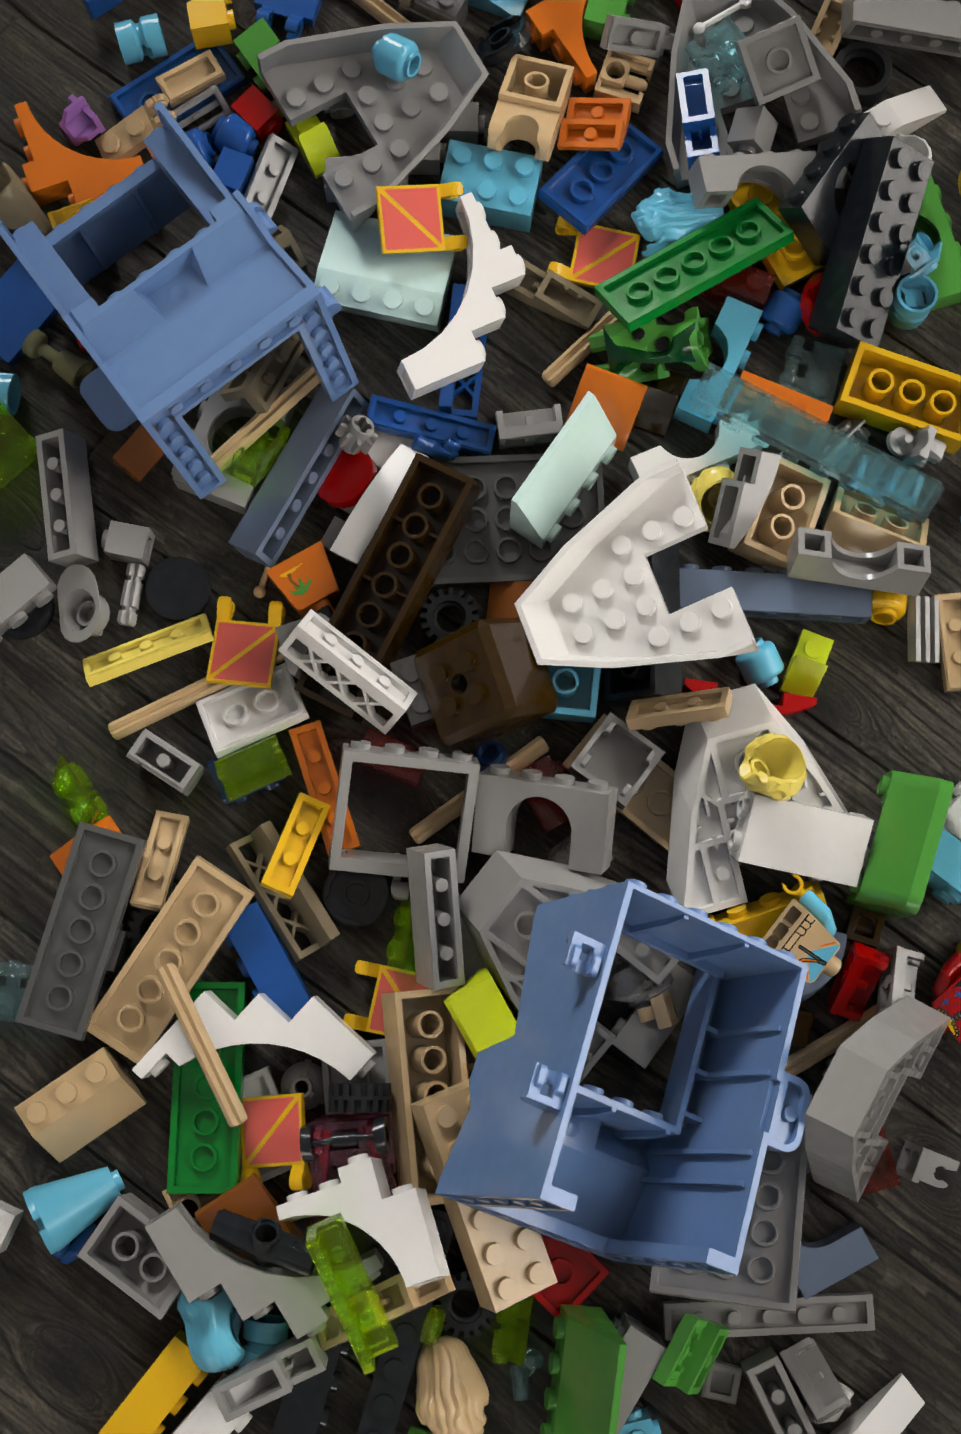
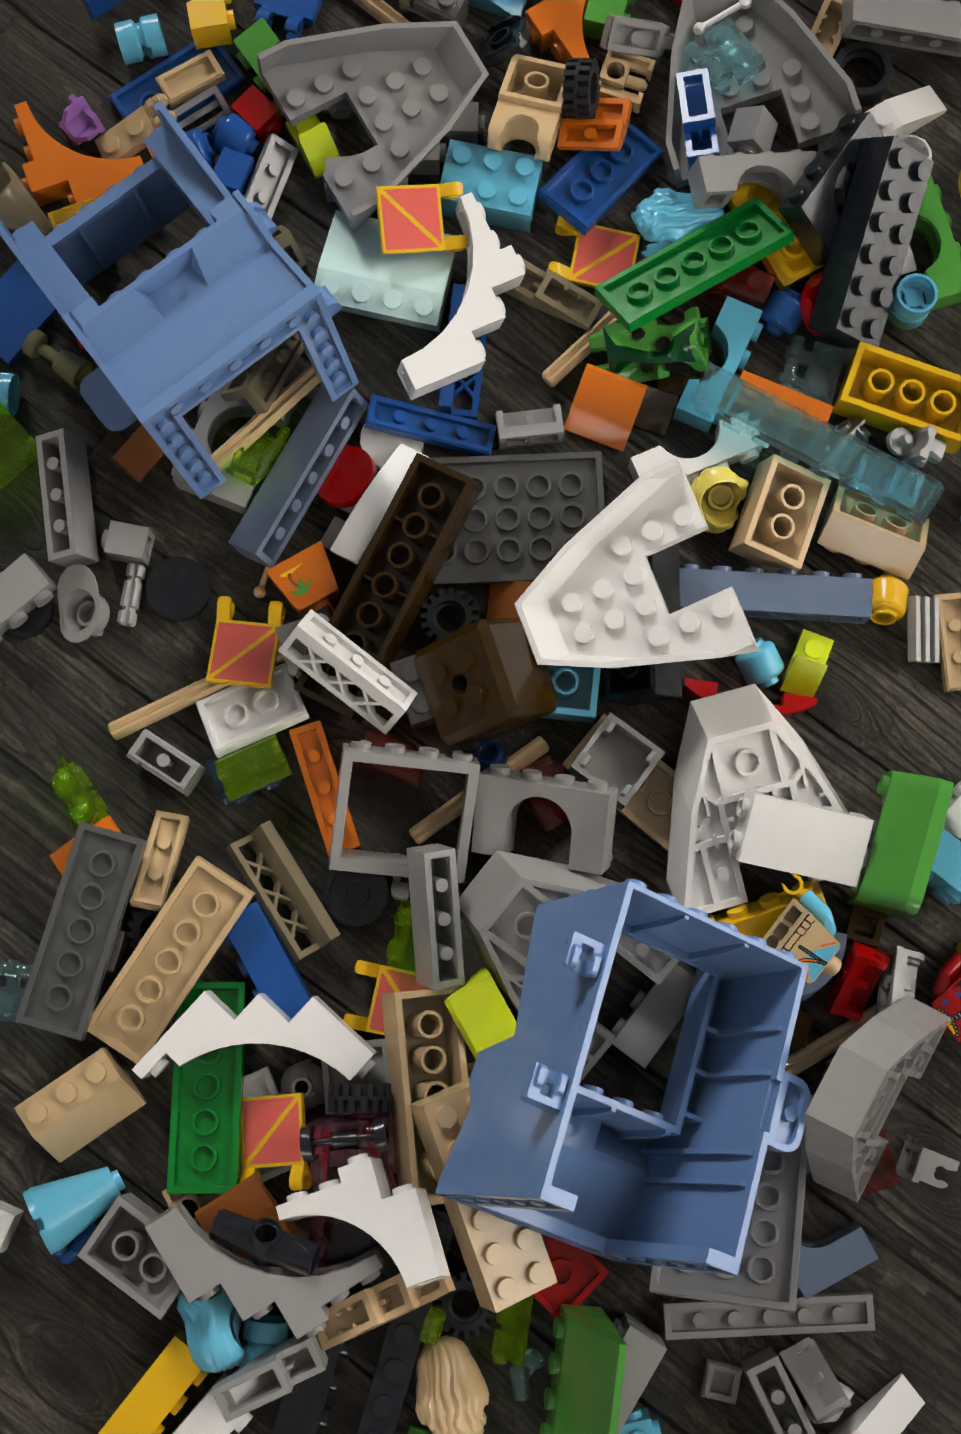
(147, 650): light yellow tile -> none
(202, 1045): tan axle -> none
(295, 845): yellow plate -> none
(350, 1290): clear neon green fence -> none
(356, 434): light grey gear -> none
(396, 57): medium azure head -> none
(433, 448): blue arm -> none
(563, 473): light aqua slope -> none
(581, 88): none -> black tyre
(631, 985): clear piece -> none
(661, 1009): tan tile -> none
(679, 709): tan plate -> none
(691, 1353): bright green slope -> none
(743, 496): light grey slope -> none
(773, 767): light yellow hair -> none
(777, 60): light grey container -> none
(896, 569): light grey arch -> none
(923, 255): medium azure hinge -> none

